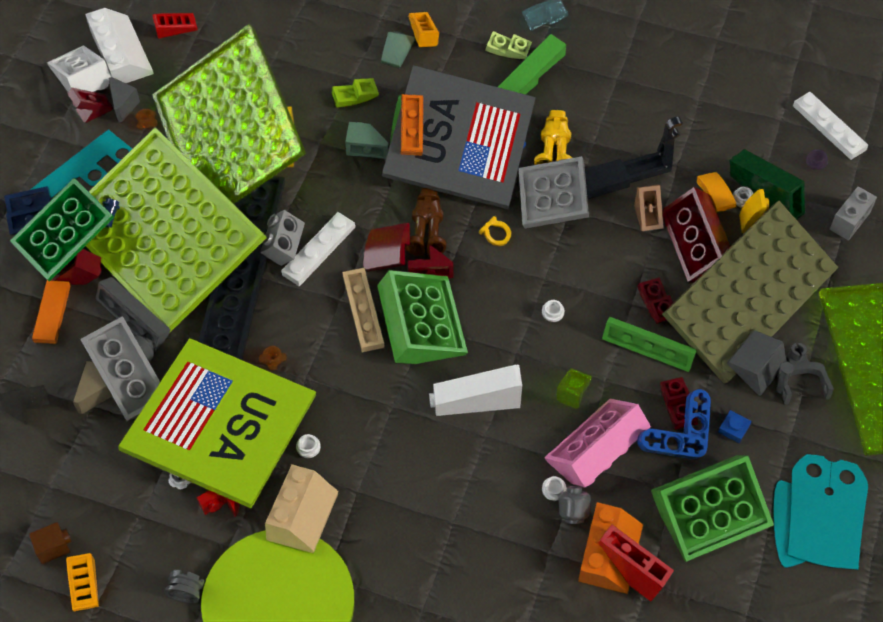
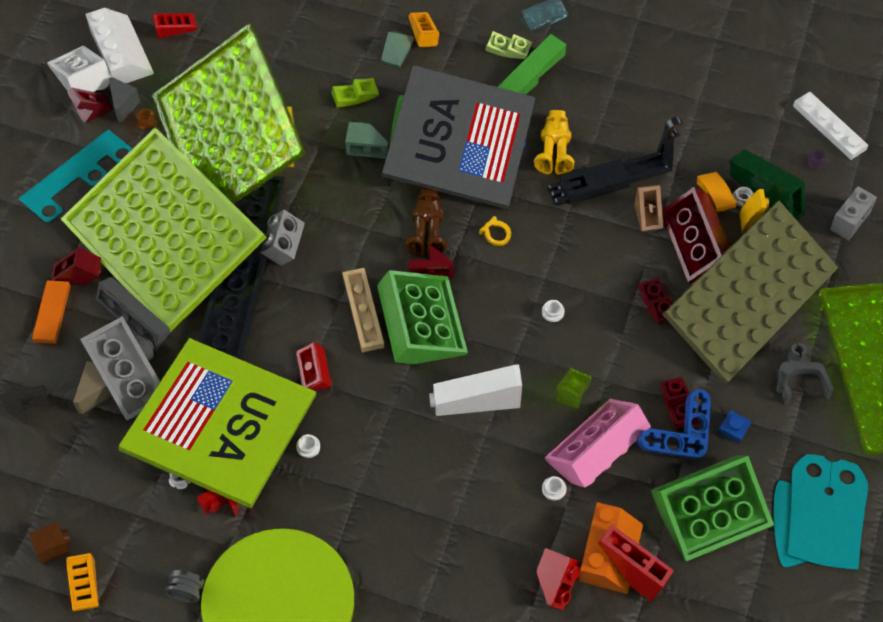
(24, 206): dark blue slope -> none
(61, 229): green slope -> none
(112, 206): dark blue pin -> none
(272, 351): clear orange plate -> none
(300, 510): tan slope -> none
(313, 367): none -> red slope
(318, 249): white plate -> none
(386, 247): dark red slope -> none
(411, 125): orange tile -> none
(553, 192): light grey plate -> none
(557, 577): none -> red slope
(574, 505): dark grey head -> none
(649, 344): bright green plate -> none
(758, 360): dark grey slope -> none

